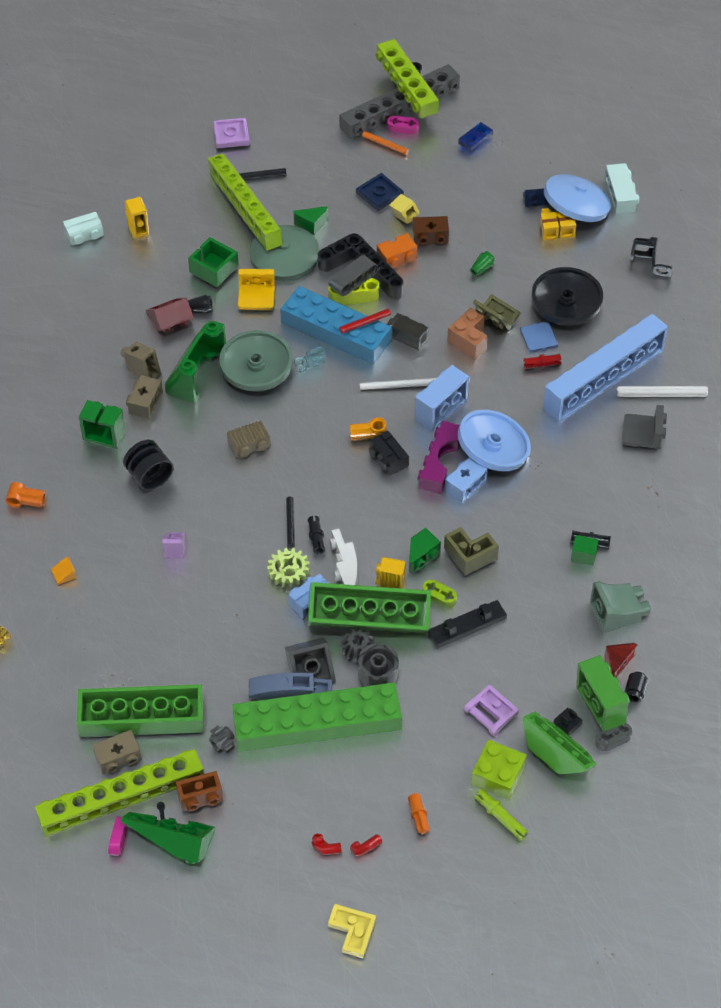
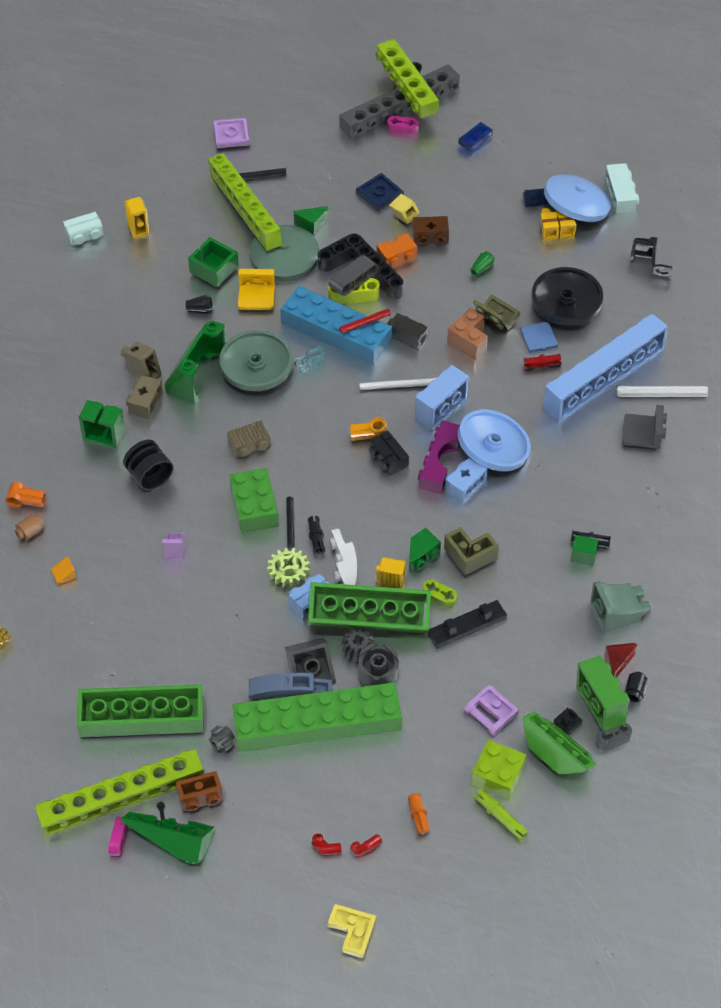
(29, 527): none -> medium nougat brick
(107, 752): dark tan brick -> none
(170, 314): slope -> none
(253, 500): none -> bright green brick
(386, 143): orange bar -> none

